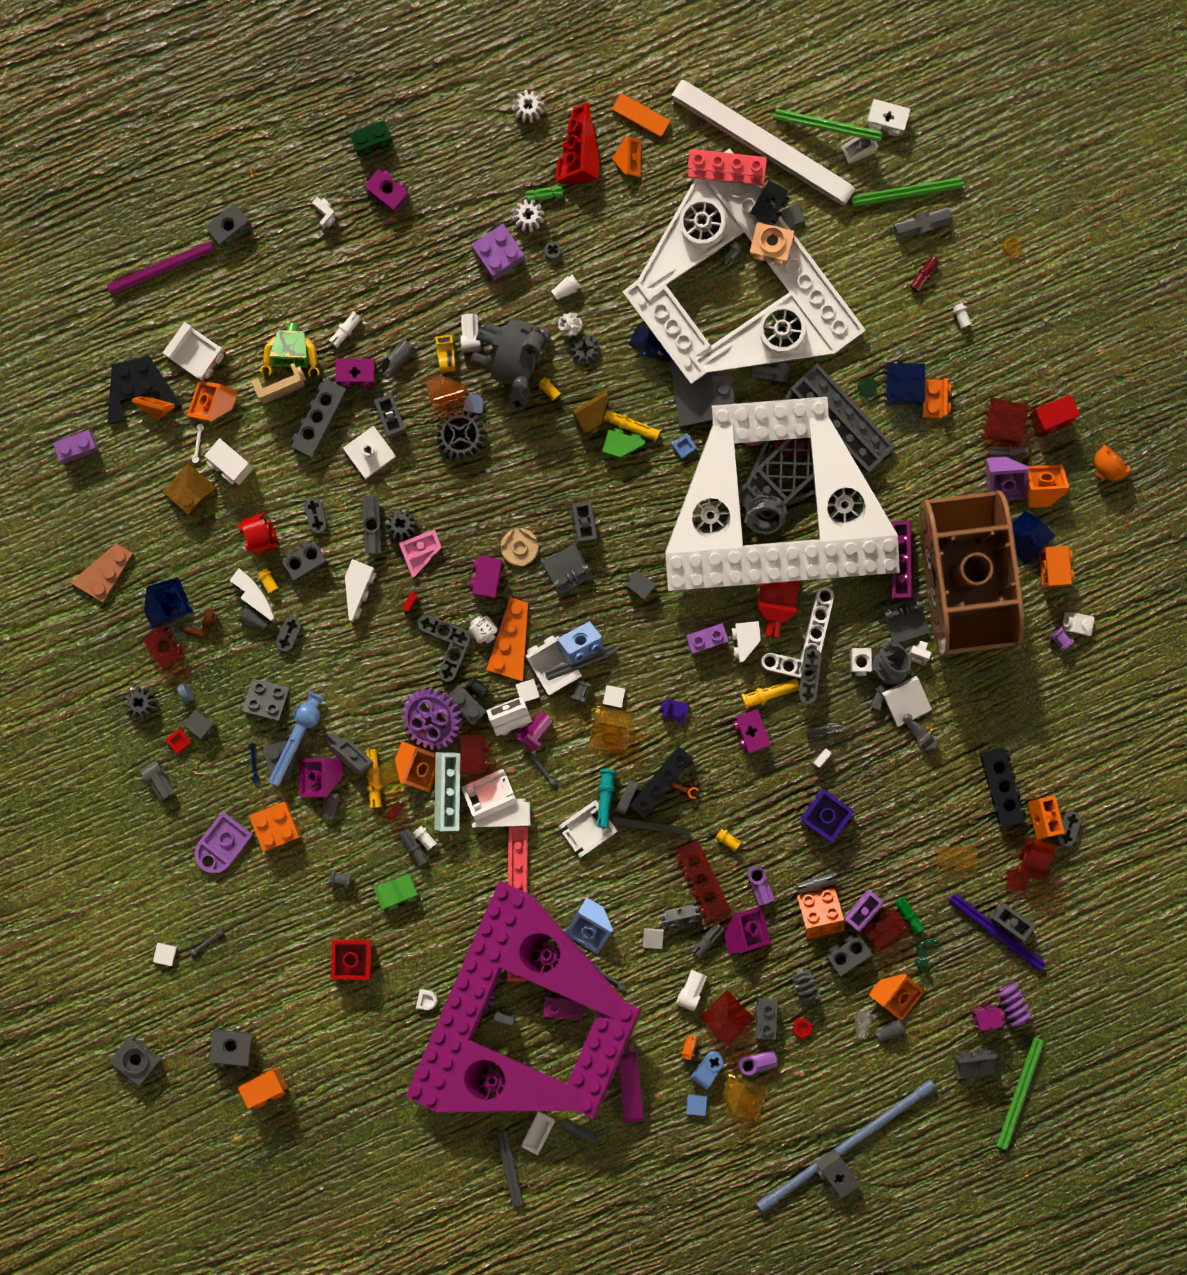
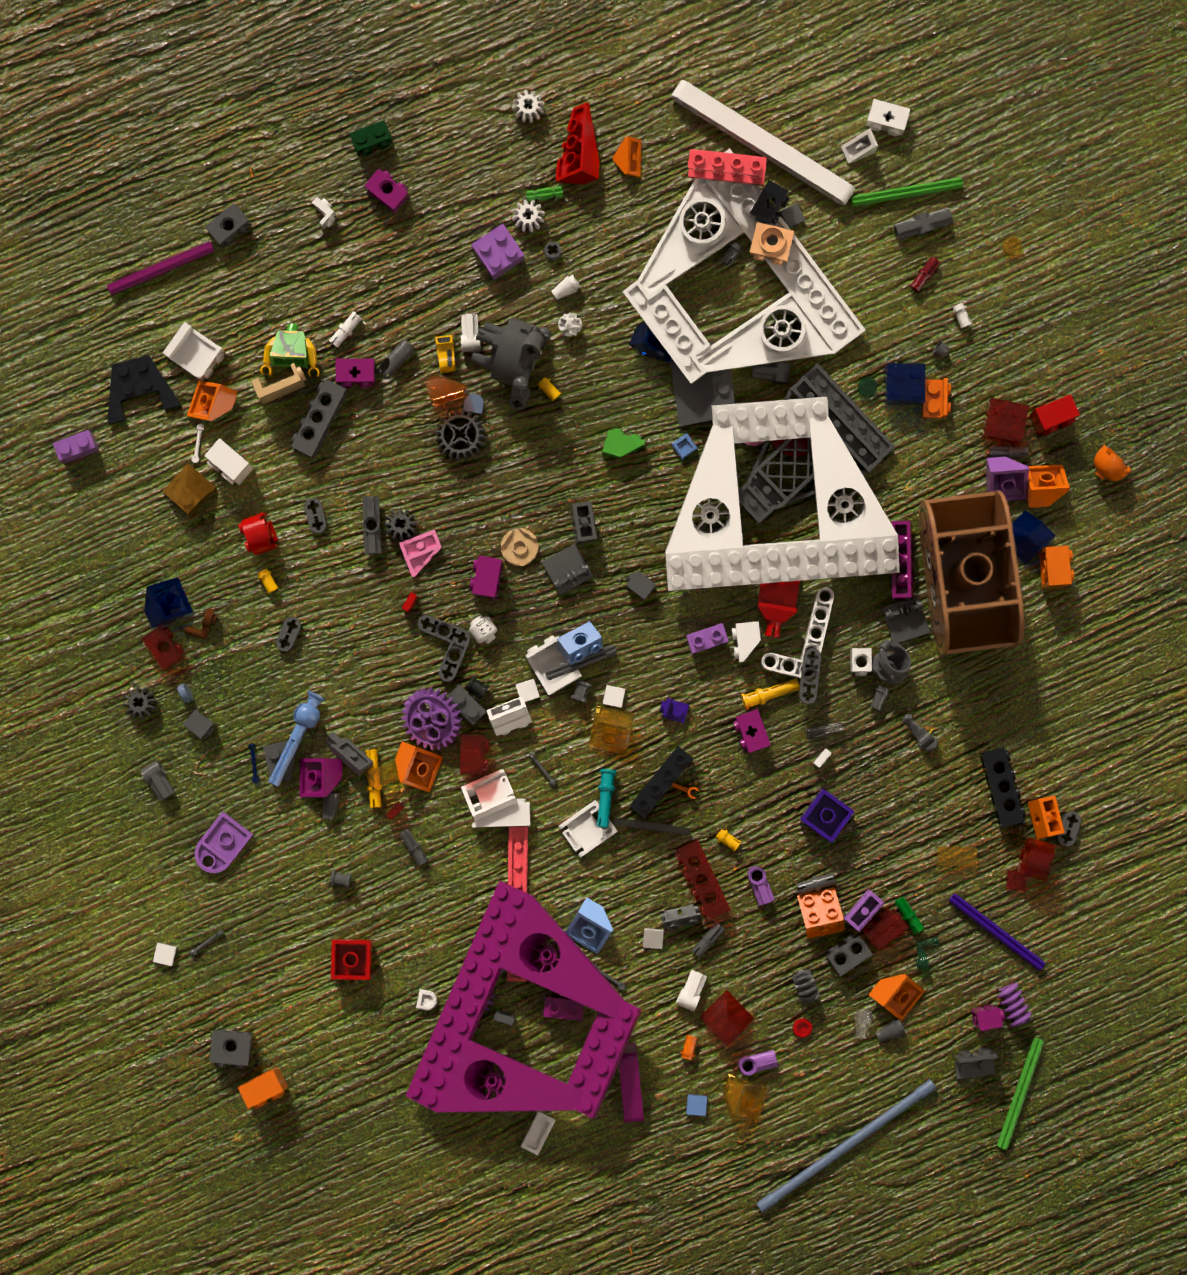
(104, 573): nougat wing -> none
(123, 1061): dark grey brick -> none
(153, 407): orange slope -> none
(178, 741): red tile -> none
(252, 619): dark grey cone -> none
(253, 594): white slope -> none
(265, 699): dark grey hinge -> none
(275, 826): orange brick -> none
(307, 566): dark grey brick -> none
(357, 582): white slope -> none
(369, 452): white tile -> none
(390, 416): dark grey brick -> none
(395, 891): bright green brick -> none
(424, 838): white pin -> none
(447, 791): light aqua brick -> none
(509, 647): orange wing -> none
(509, 1168): dark grey axle -> none
(531, 735): magenta piece -> none
(578, 355): dark grey gear -> none
(579, 1131): dark grey pin -> none
(591, 414): pearl gold slope -> none
(626, 797): dark grey beam -> none
(631, 425): yellow pin -> none
(641, 115): orange tile -> none
(705, 1072): medium blue piece -> none
(747, 931): magenta slope -> none
(766, 1018): dark grey brick -> none
(767, 512): dark grey helmet -> none
(828, 125): bright green axle -> none
(832, 1165): dark grey brick -> none
(907, 699): white tile -> none
(920, 654): white tile -> none
(941, 350): none -> dark grey hinge
(1012, 921): dark grey brick -> none
(1061, 639): medium lavender bush -> none
(1078, 623): white bracket -> none

